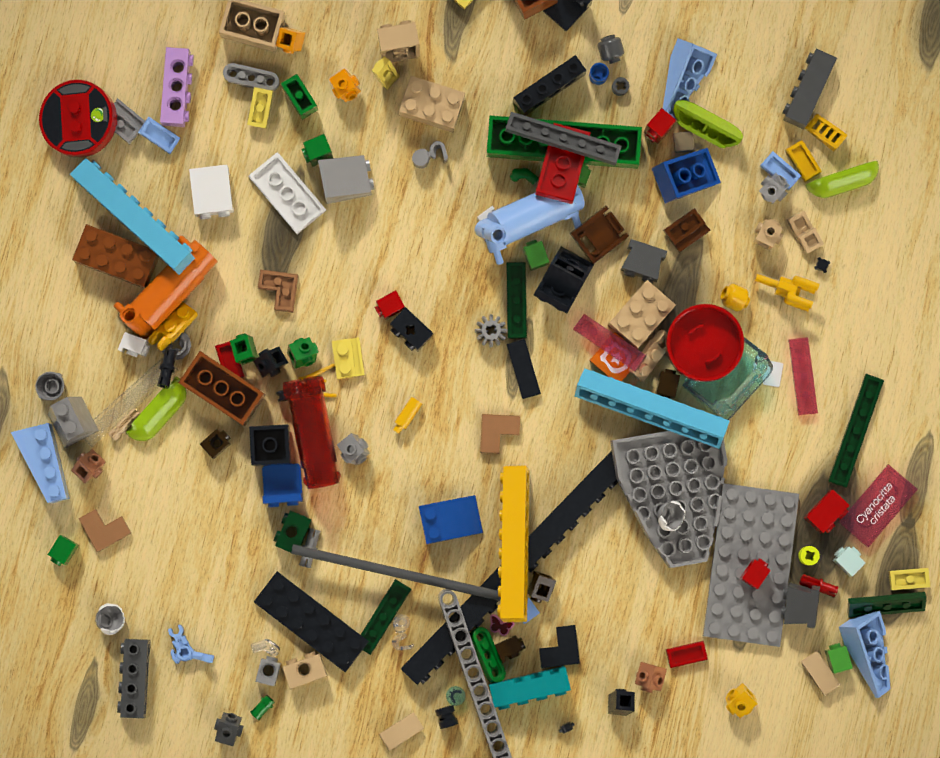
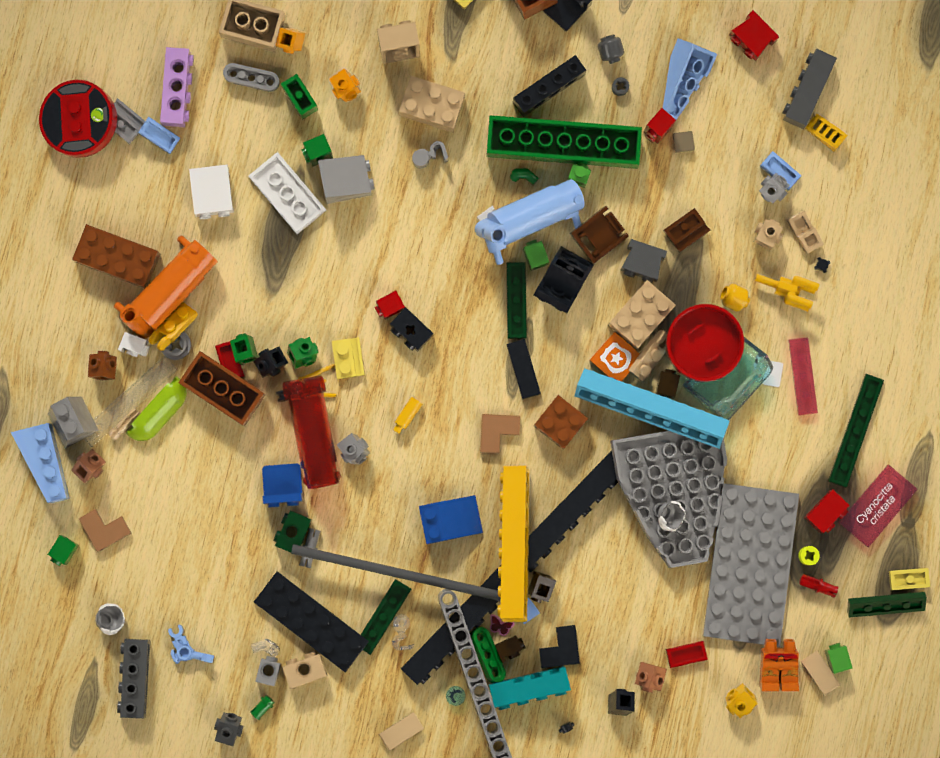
(49, 386): light grey hat -> none
(102, 366): none -> dark orange brick
(131, 215): medium azure brick -> none
(167, 368): black pin -> none
(208, 443): dark brown brick -> none
(260, 107): light yellow plate -> none
(270, 445): black brick -> none
(284, 285): medium nougat tile -> none
(385, 72): light yellow plate -> none
(446, 716): black wheel -> none
(488, 324): light grey gear -> none
(560, 172): red tile -> none
(560, 422): none -> dark orange brick
(563, 138): dark grey plate -> none
(599, 70): blue wheel -> none
(609, 342): clear pink tile -> none
(685, 175): blue slope -> none
(706, 124): lime brick -> none
(753, 35): none -> red hips
(755, 573): red brick -> none
(779, 666): none -> orange hips
(800, 605): dark grey hips -> none
(803, 160): yellow tile -> none
(844, 180): lime brick -> none
(849, 560): light aqua brick -> none
(866, 646): light blue wedge -> none

